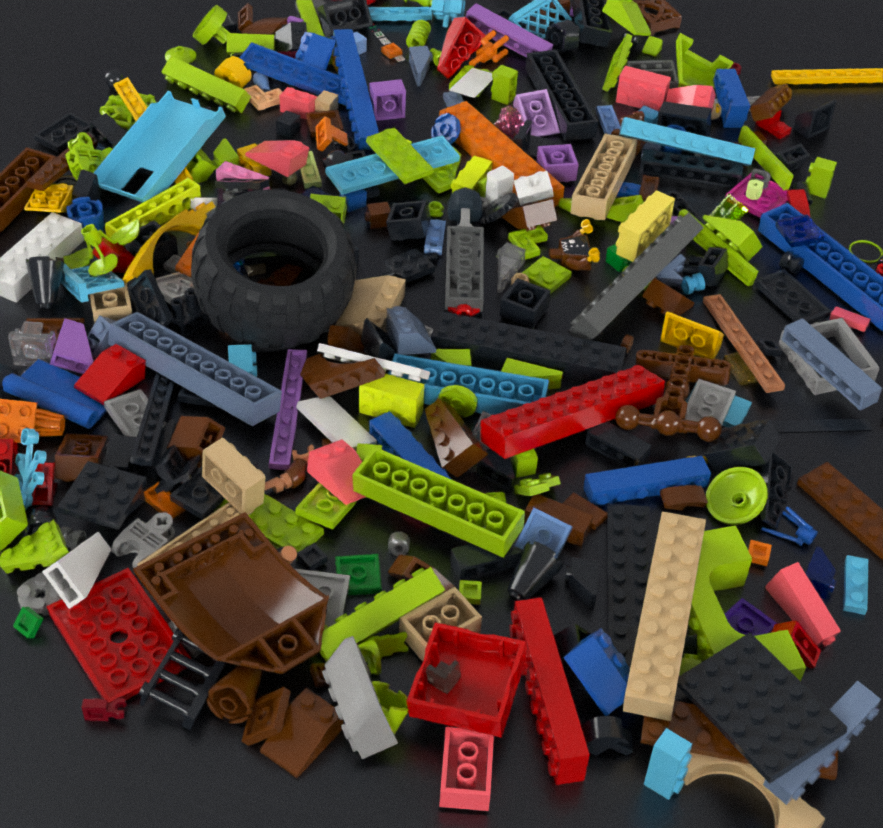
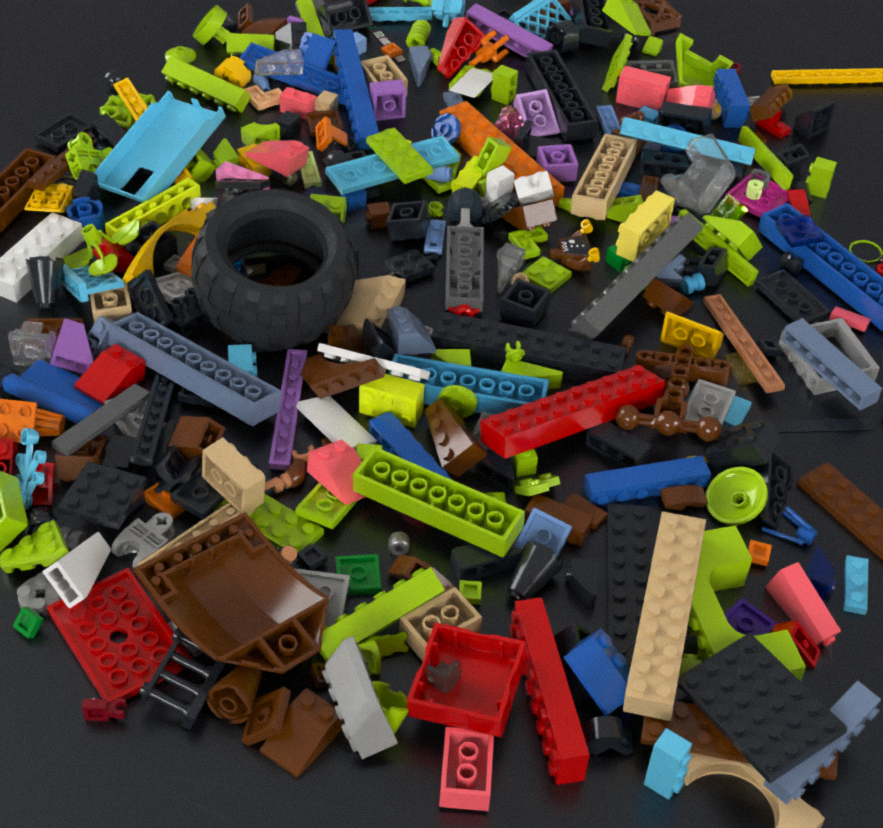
(100, 420): none -> dark grey tile
(259, 133): none -> lime arch
(280, 63): none -> clear slope
(382, 69): none -> tan brick
(441, 174): none -> medium blue cone
(492, 155): none -> lime slope
(514, 354): none -> lime plate
(704, 179): none -> clear windscreen

